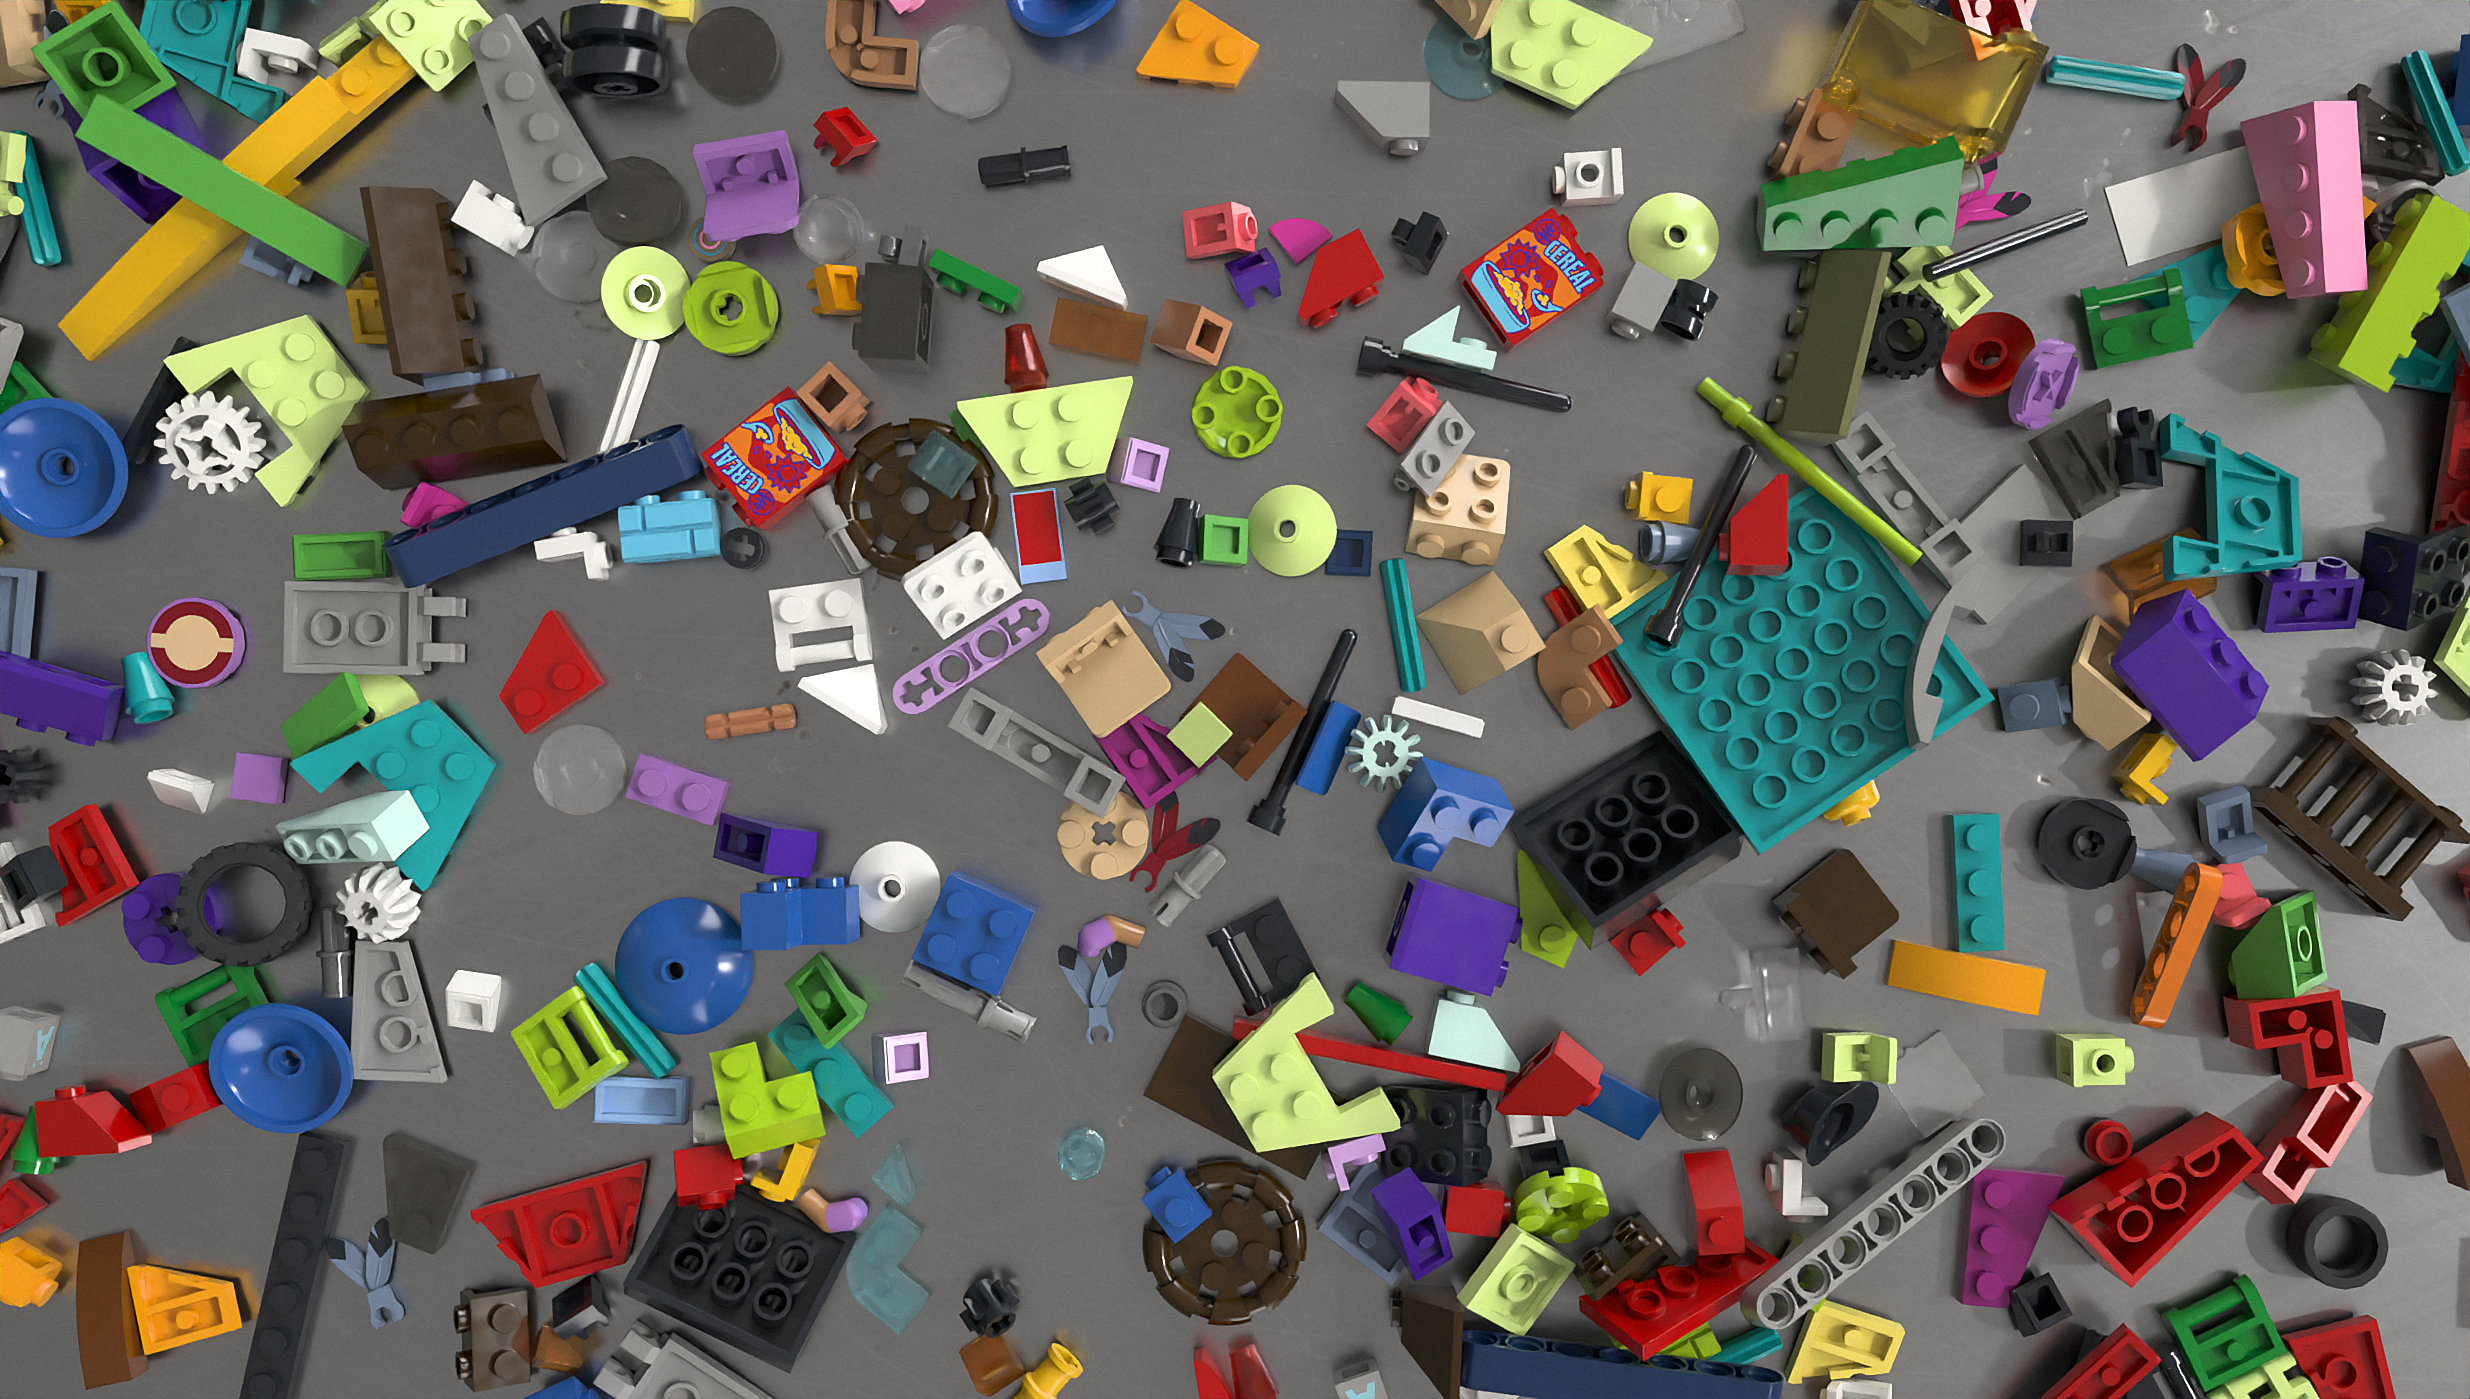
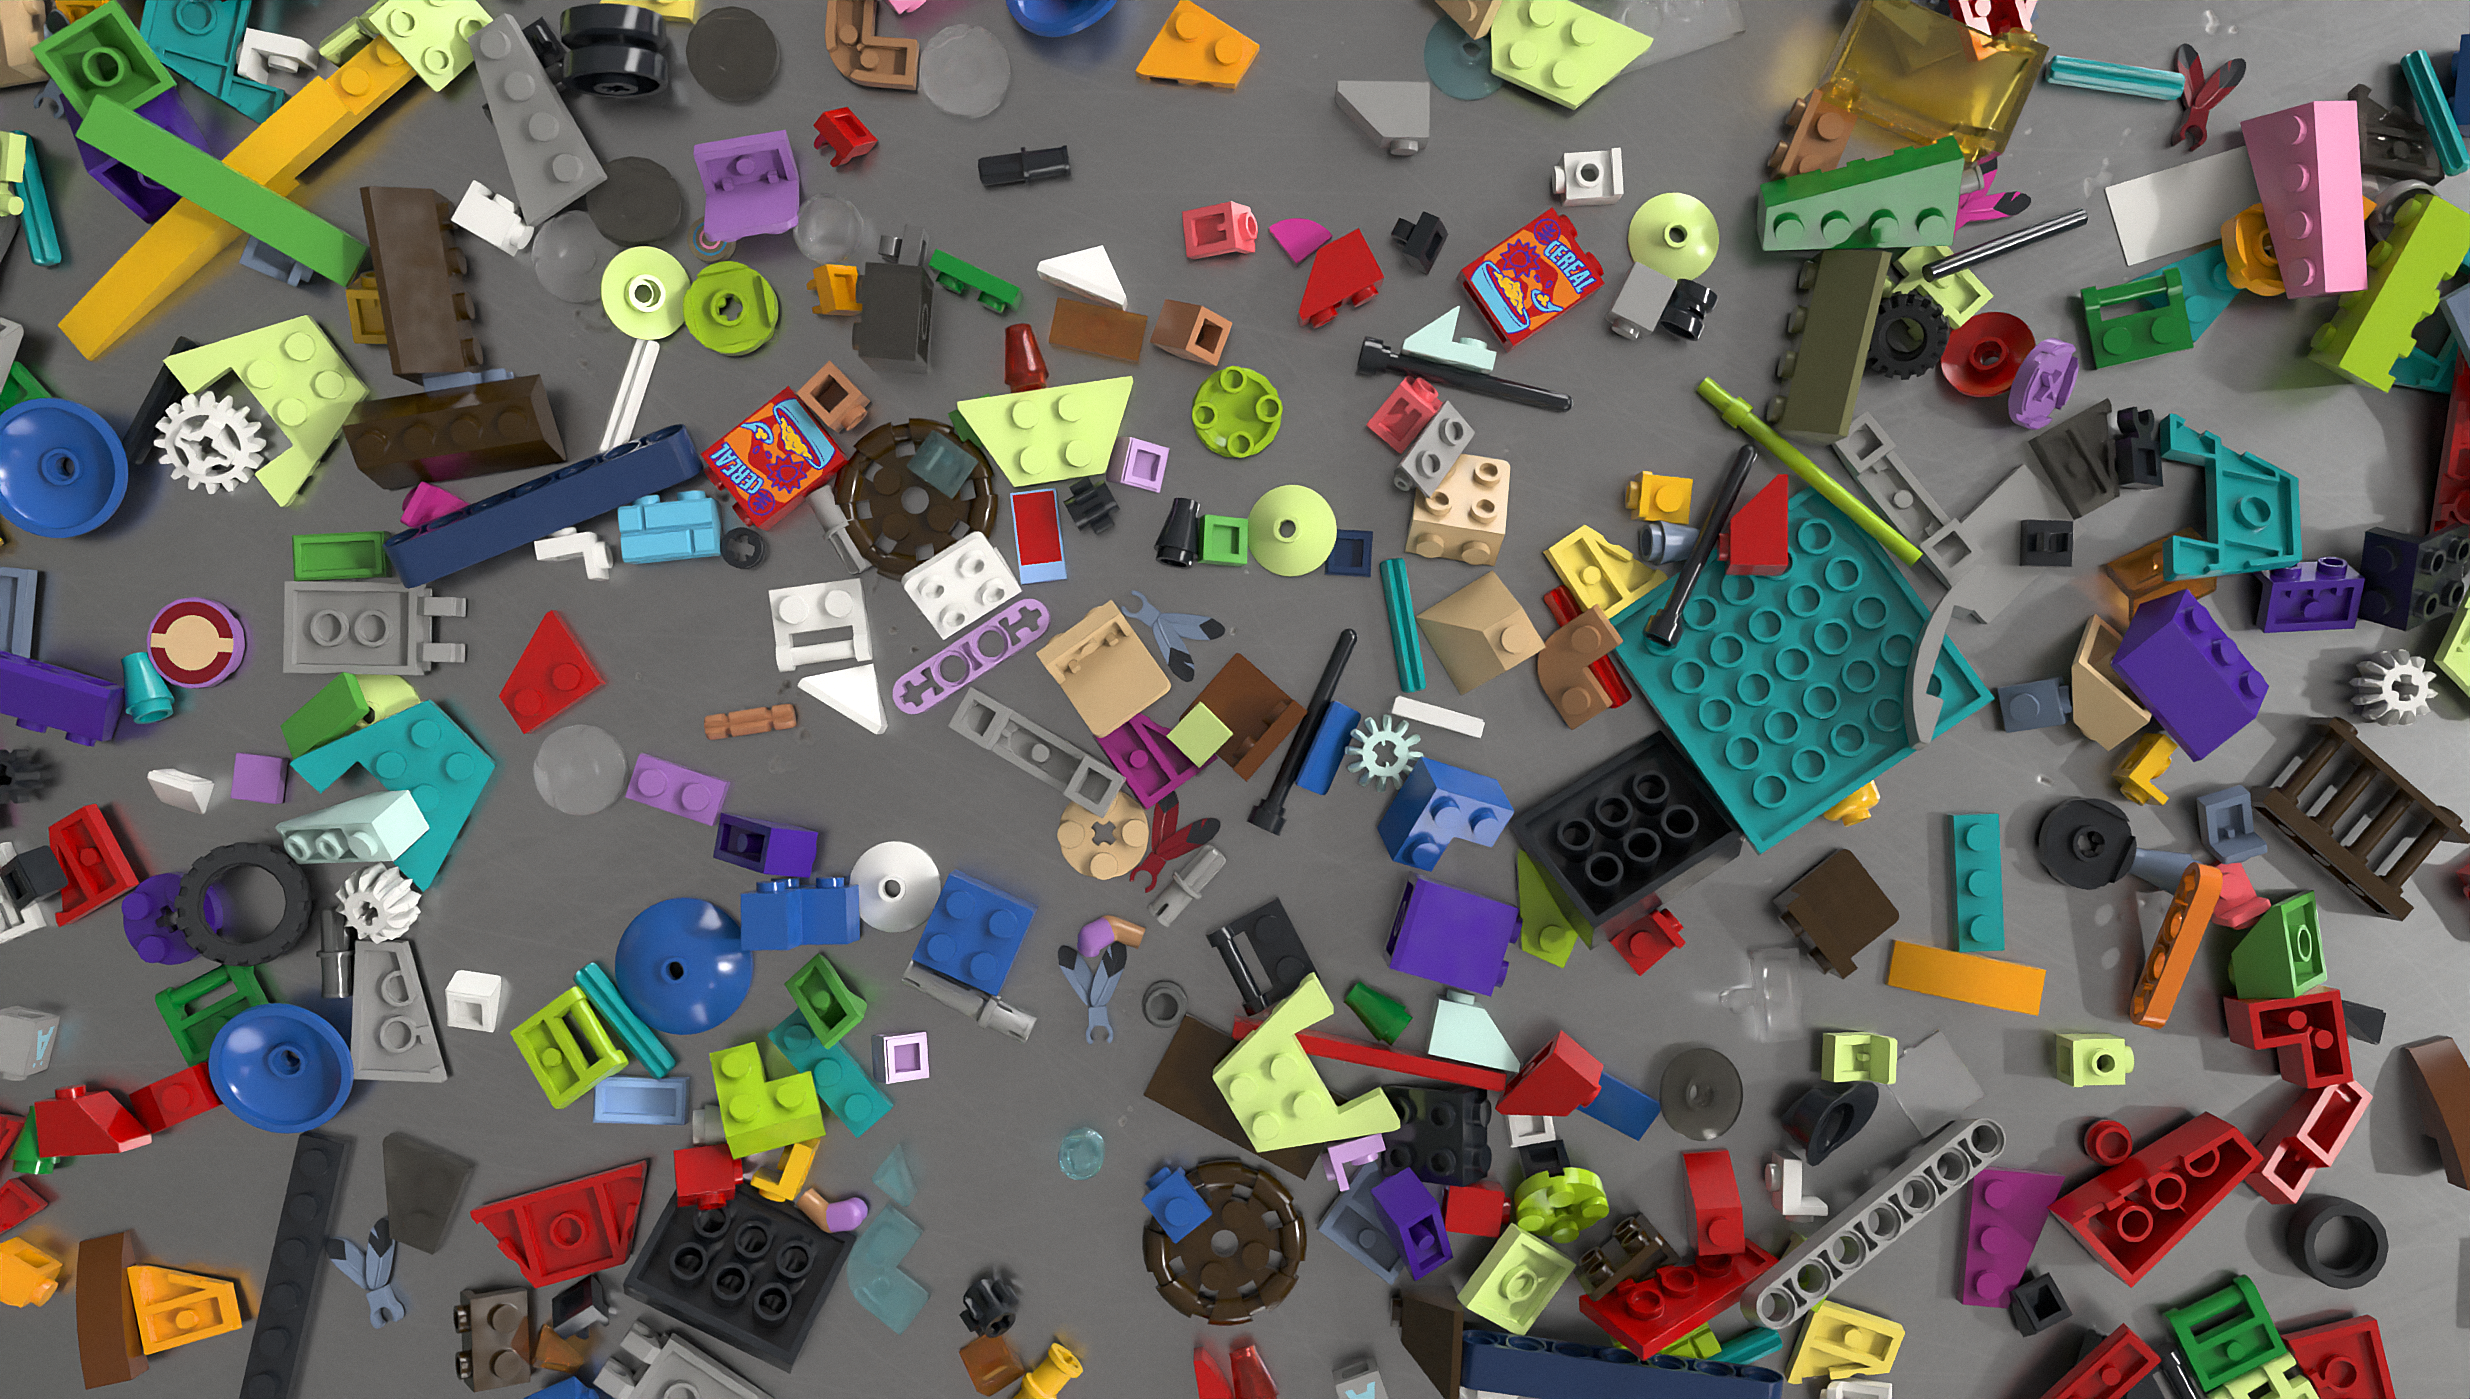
(1252, 272): dark purple tile -> none

